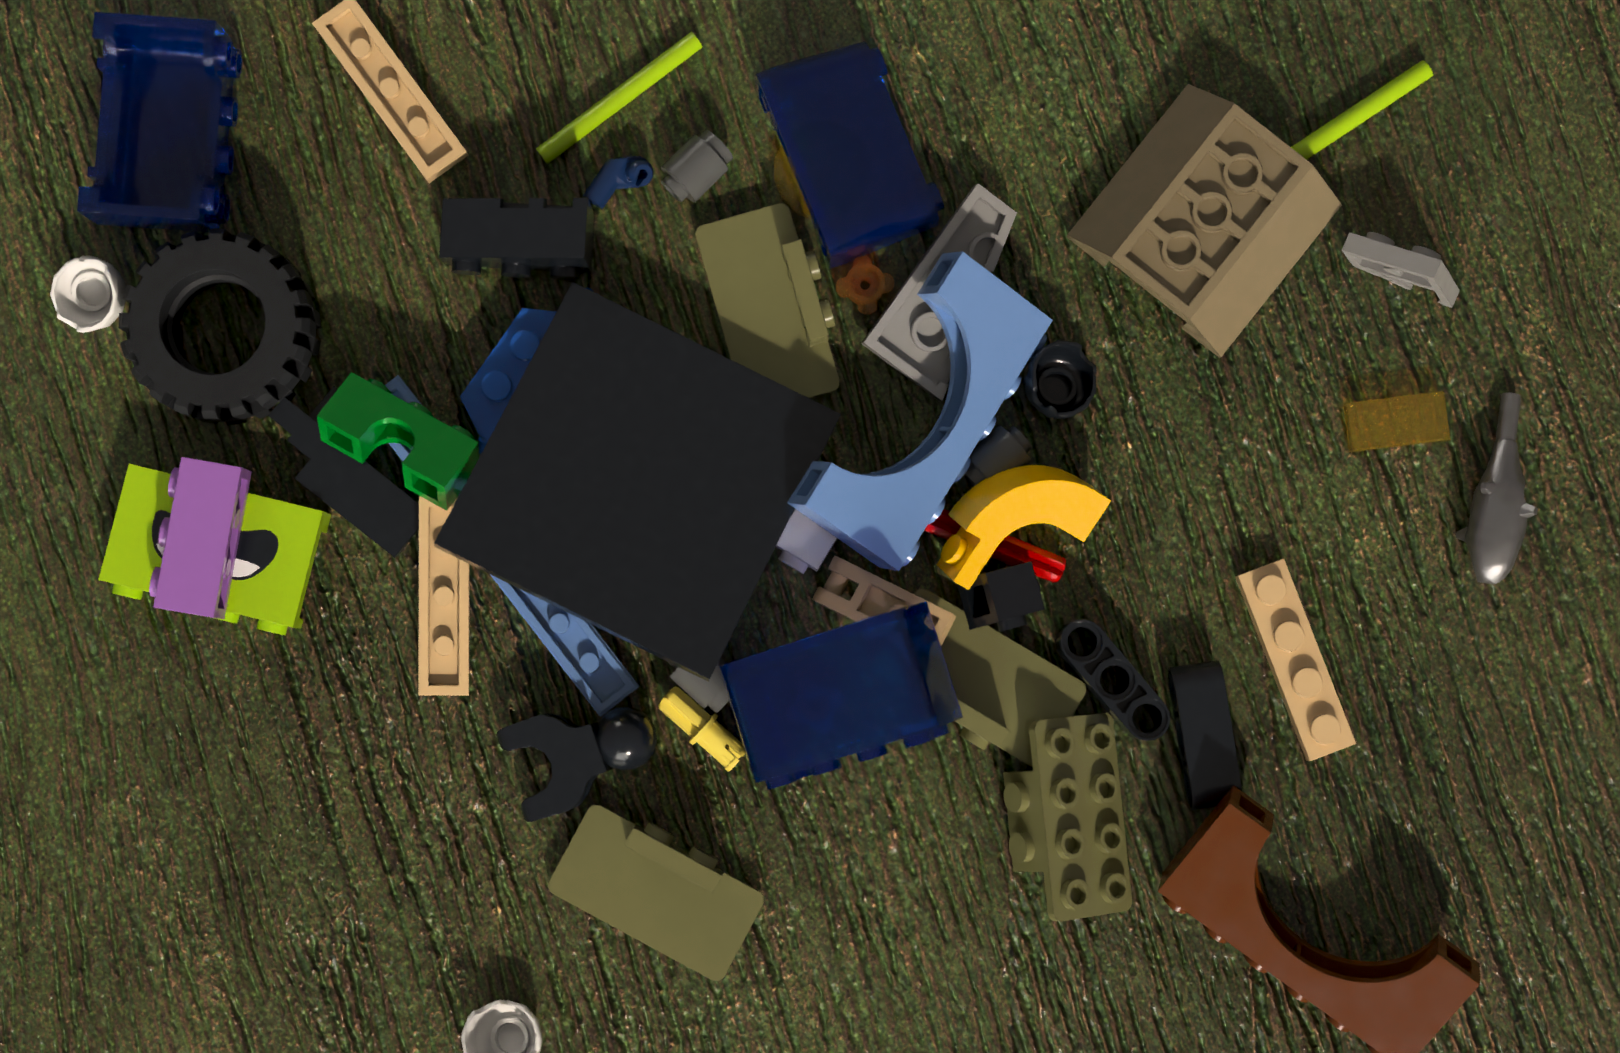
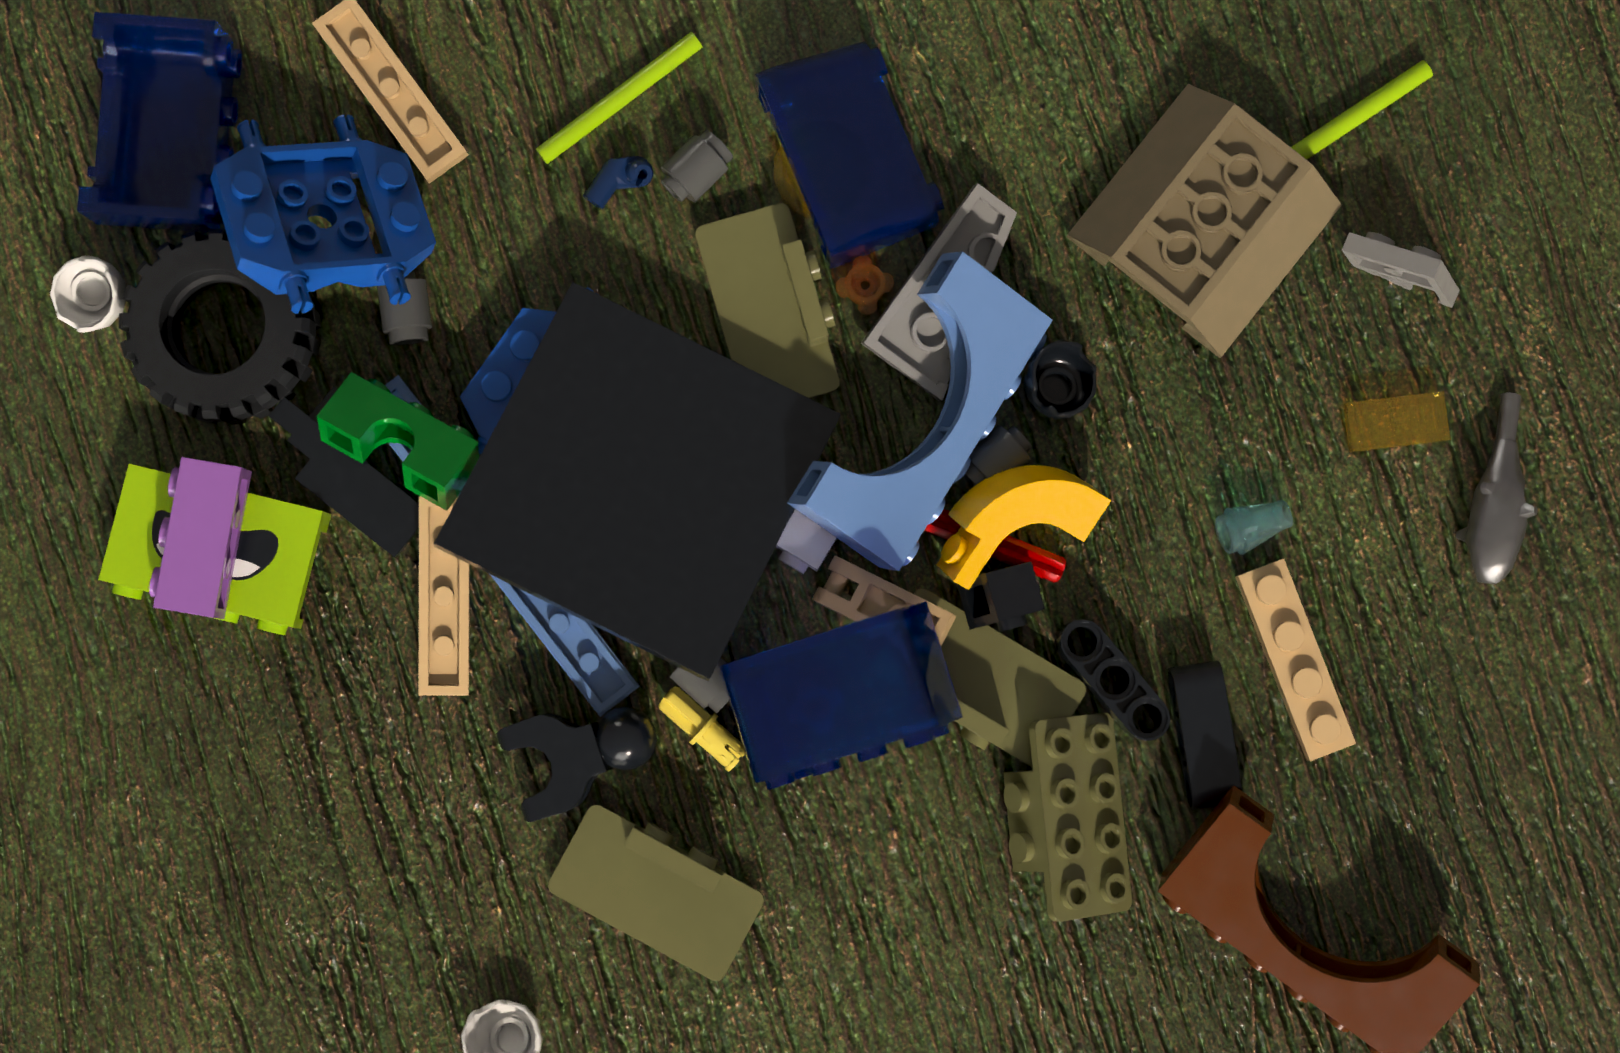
(274, 190): none -> blue piece
(408, 321): none -> dark grey brick
(517, 237): black wedge -> none
(1251, 525): none -> clear light blue cone

